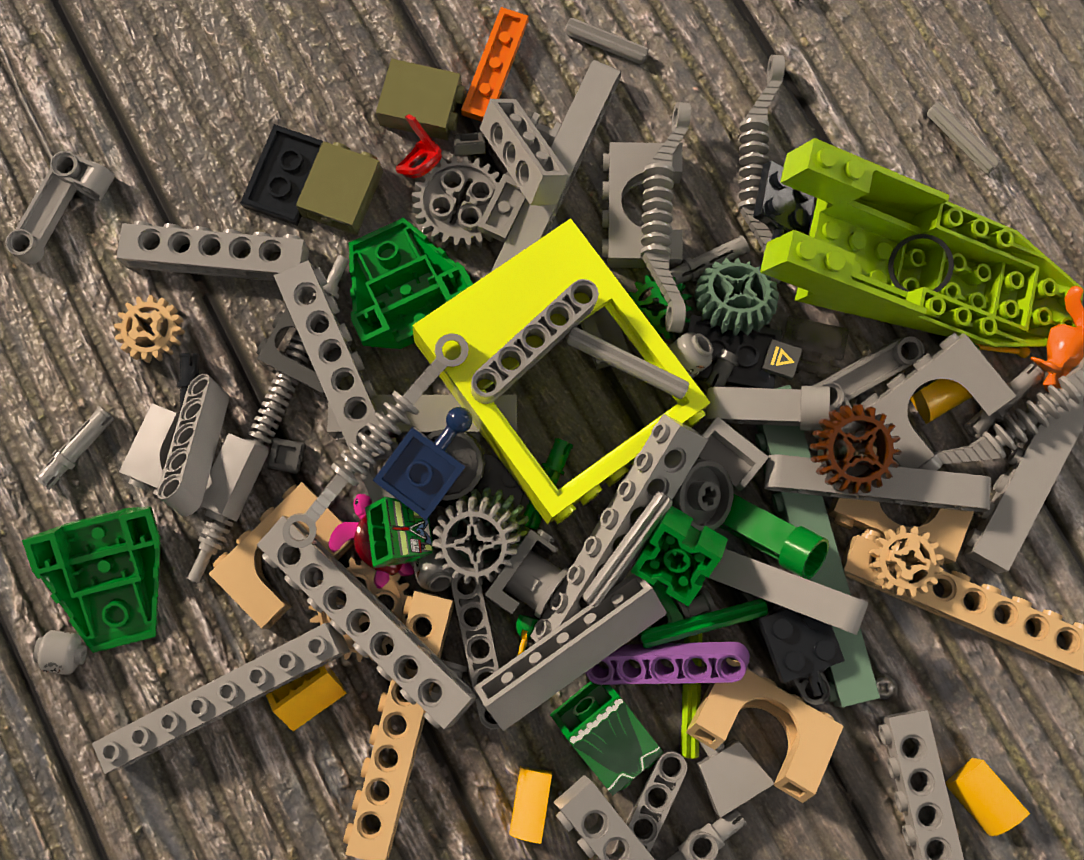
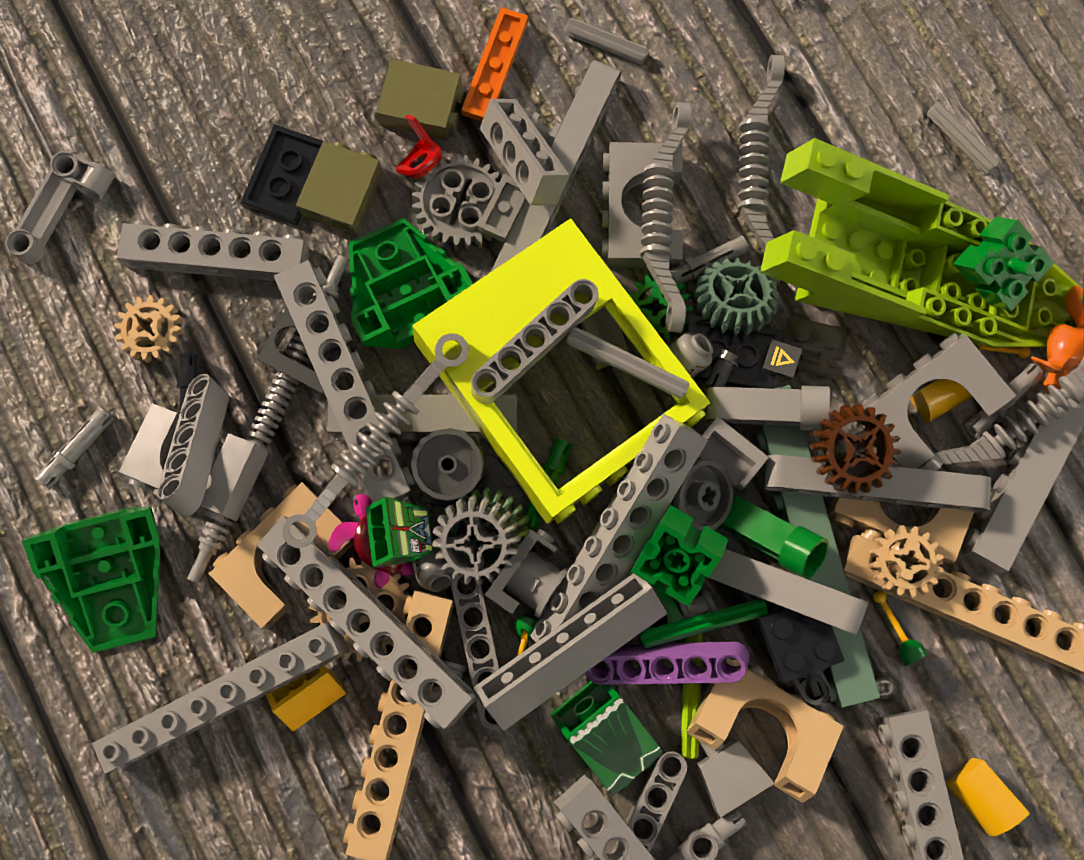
(59, 652): light grey head -> none
(286, 456): dark grey tile -> none
(421, 469): dark blue plate -> none
(469, 143): dark grey tile -> none
(530, 804): yellow brick -> none
(627, 549): light grey axle -> none
(780, 205): black plate -> none
(870, 372): light grey piece -> none
(910, 649): none -> hinge
(921, 236): black piece -> none
(1004, 263): none -> green brick

